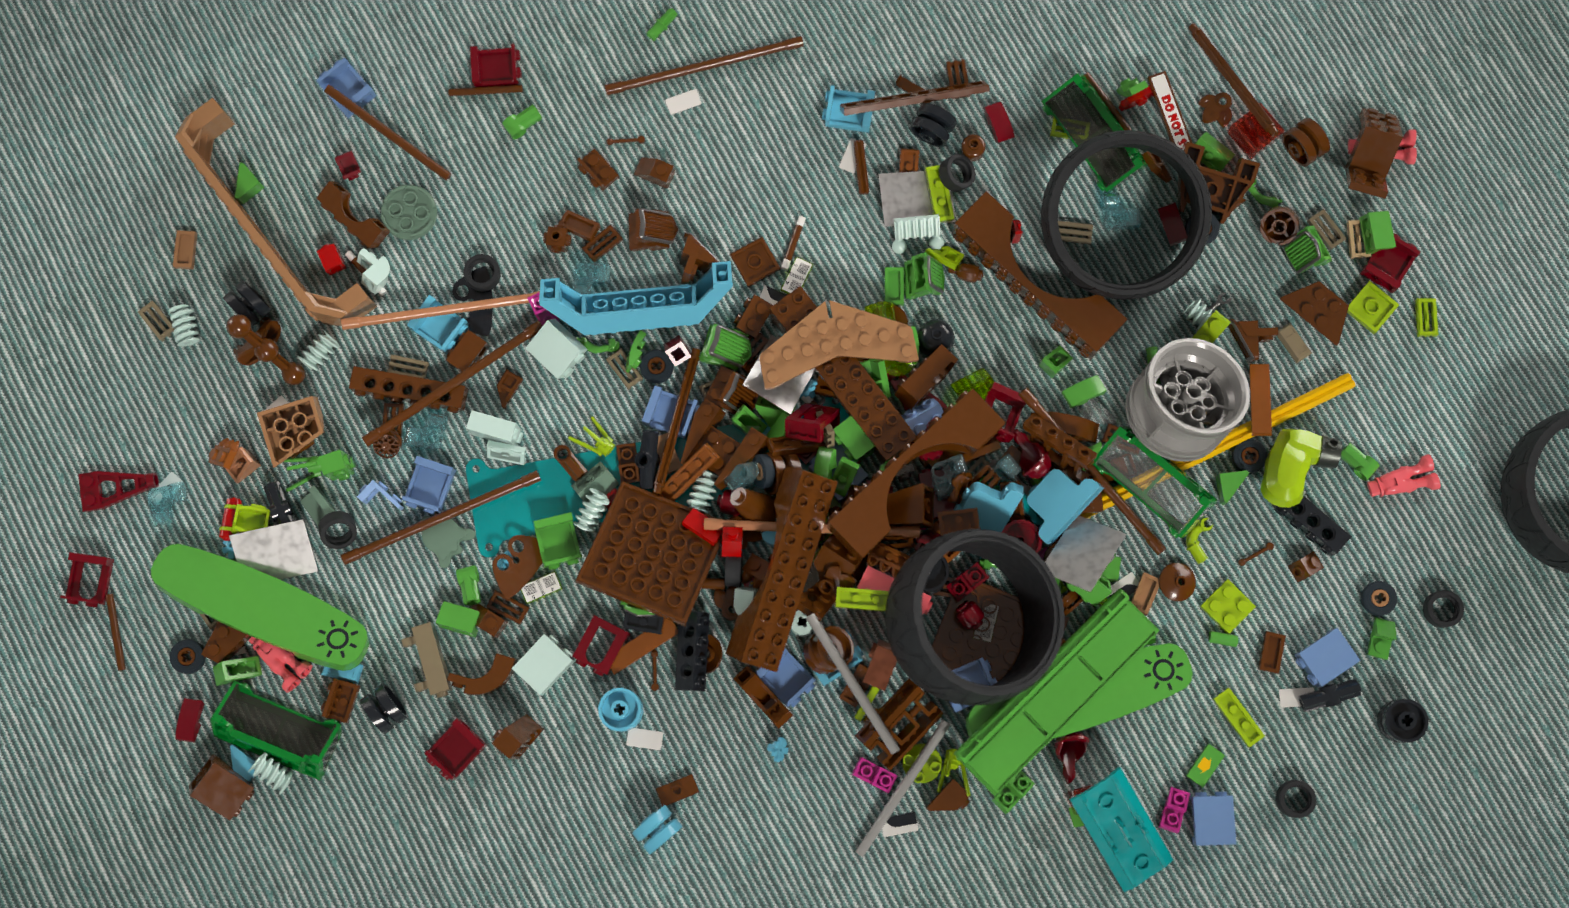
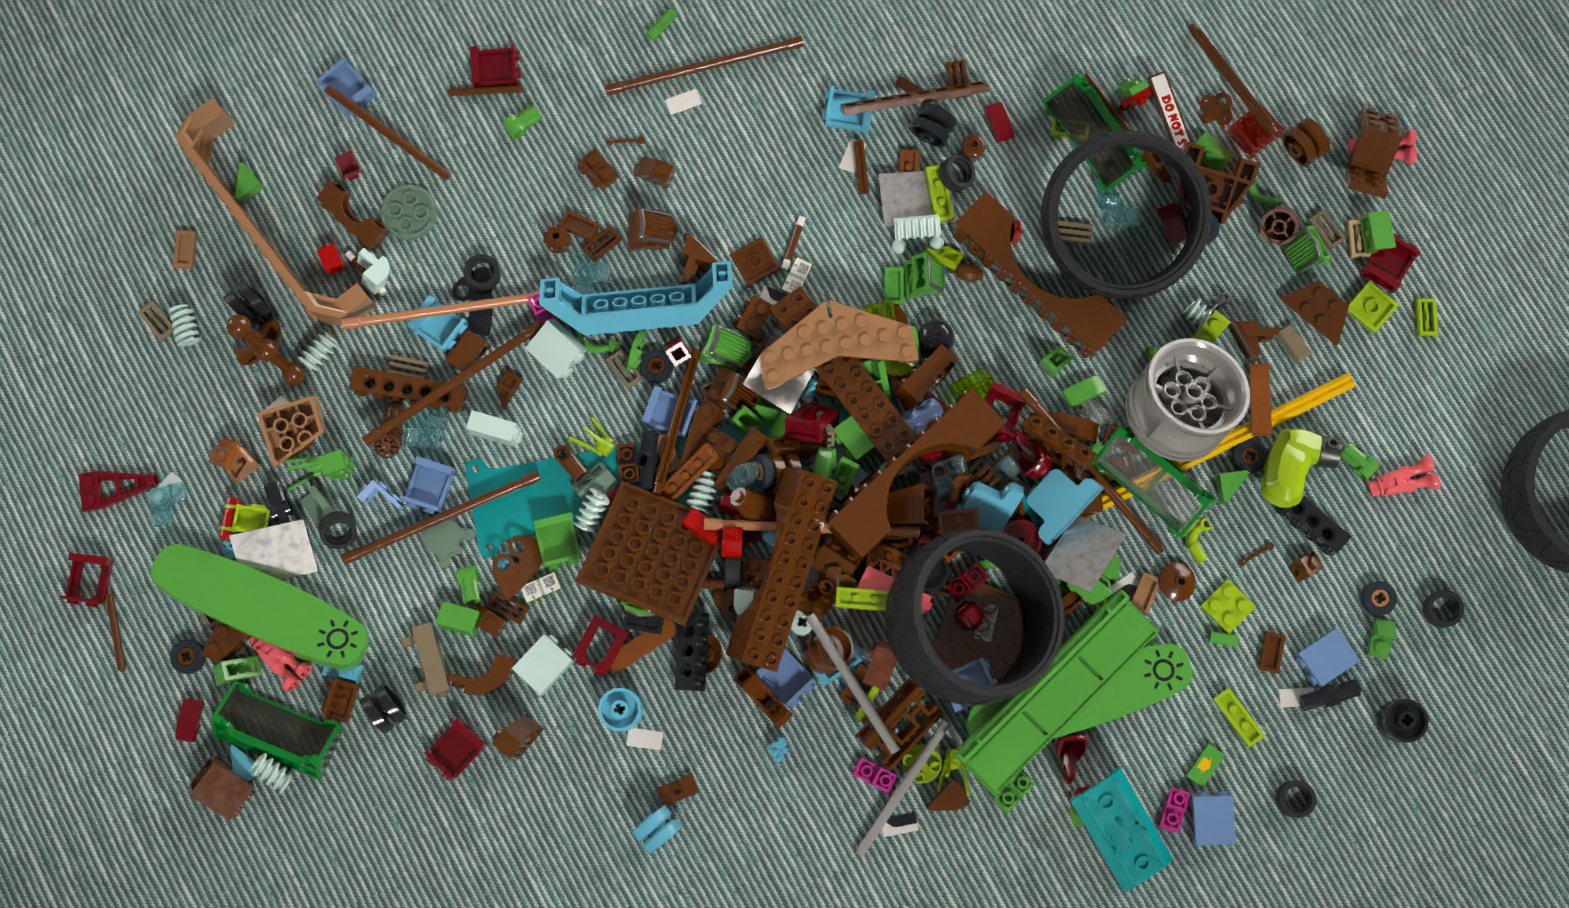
(506, 452): light aqua tile -> none
(655, 686): reddish brown hinge -> none

